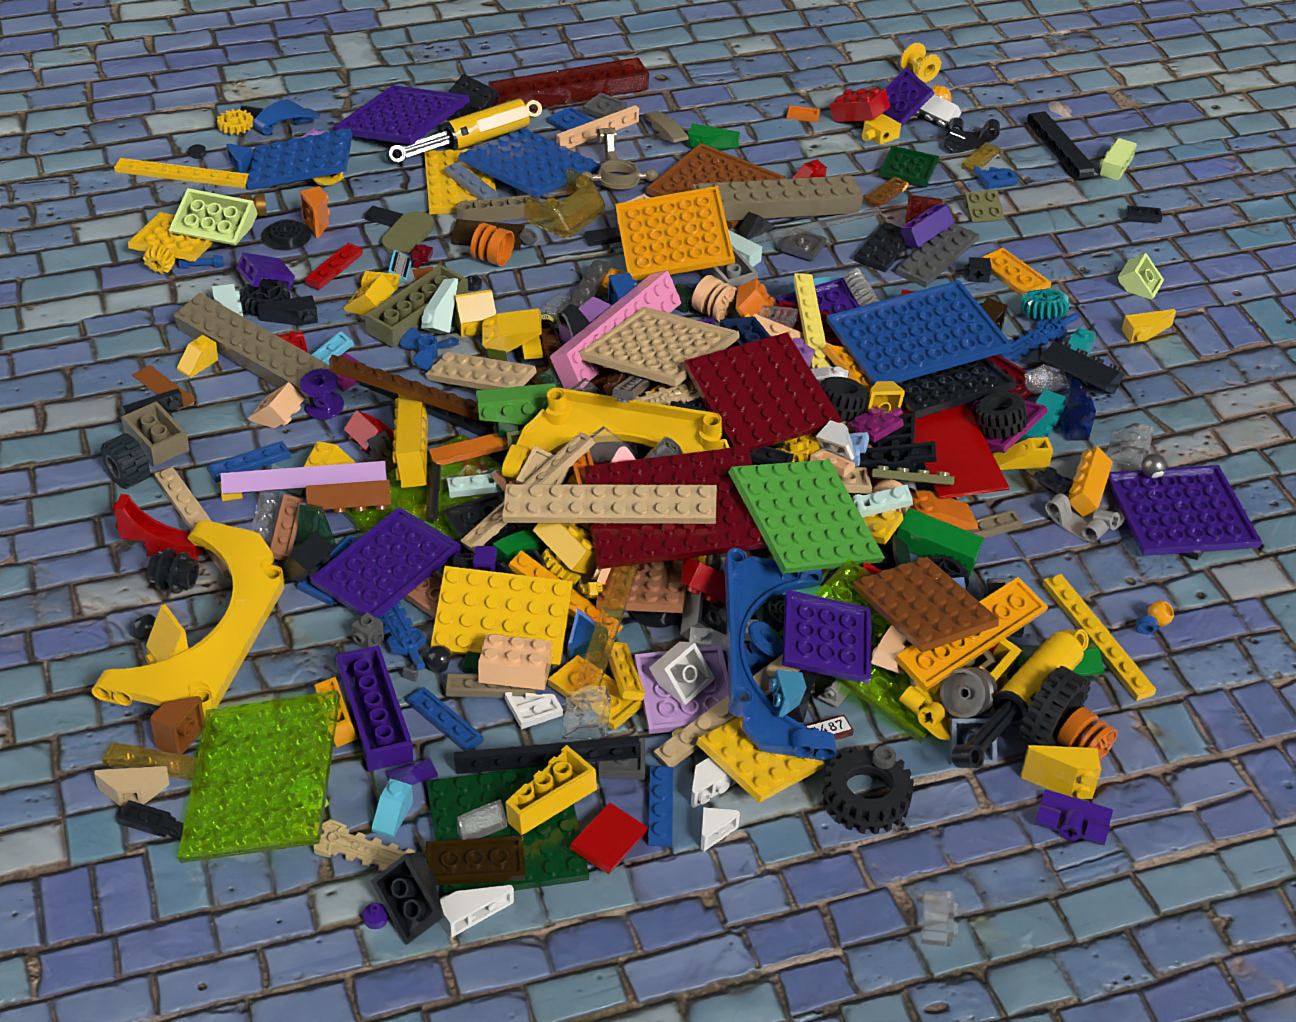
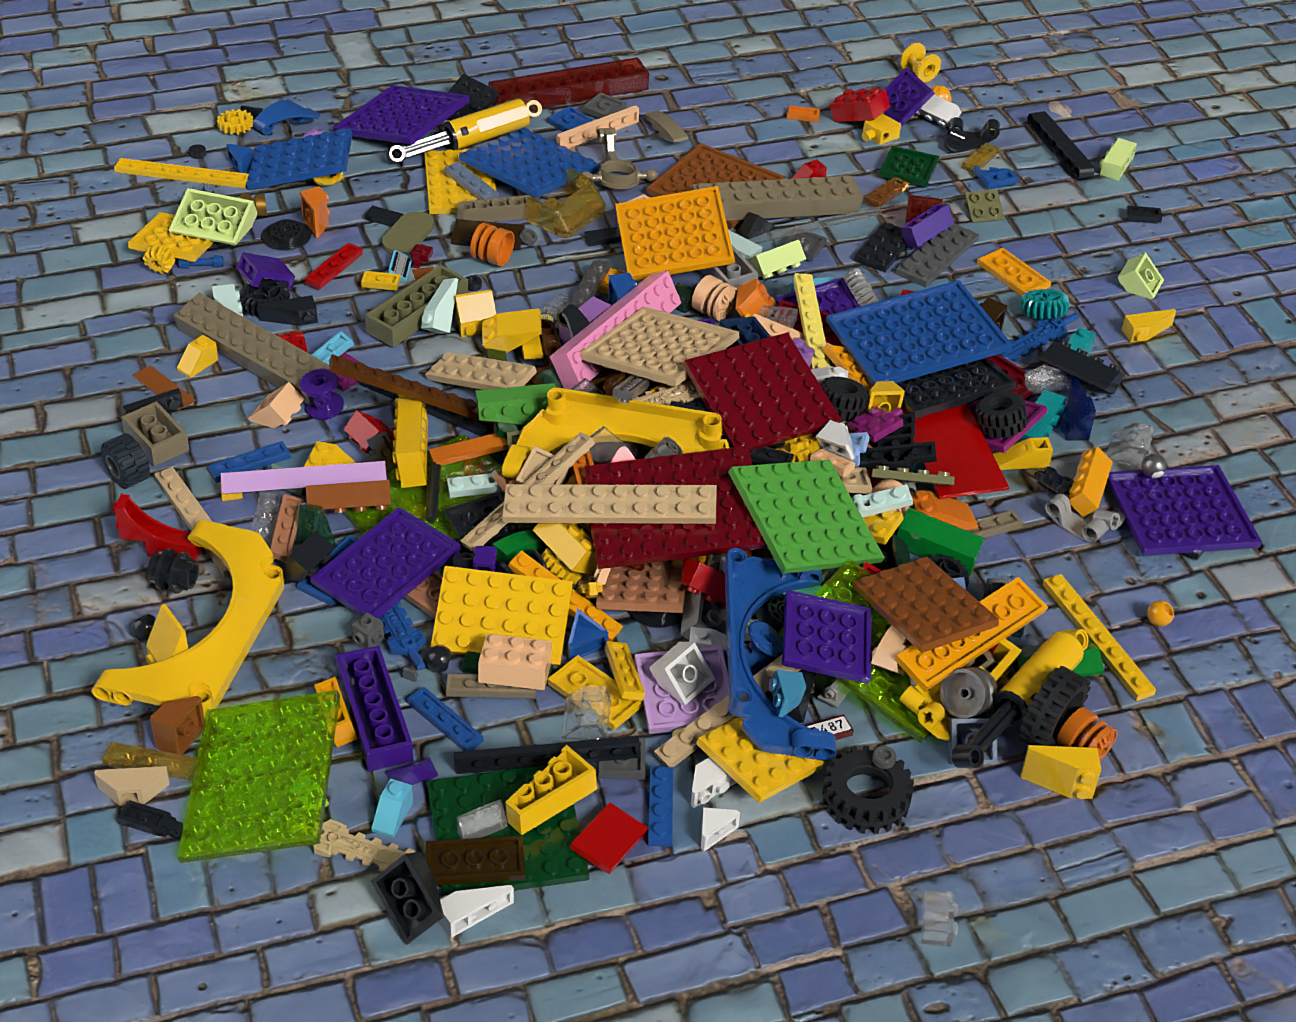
(370, 296): yellow slope -> none
(375, 916): dark purple tile -> none
(426, 345): blue piece -> none
(533, 708): white wing -> none
(607, 626): clear yellow tile -> none
(712, 137): green slope -> none
(778, 259): none -> yellowish green brick
(978, 269): black brick -> none
(1074, 817): dark purple panel -> none
(1146, 625): blue tile -> none

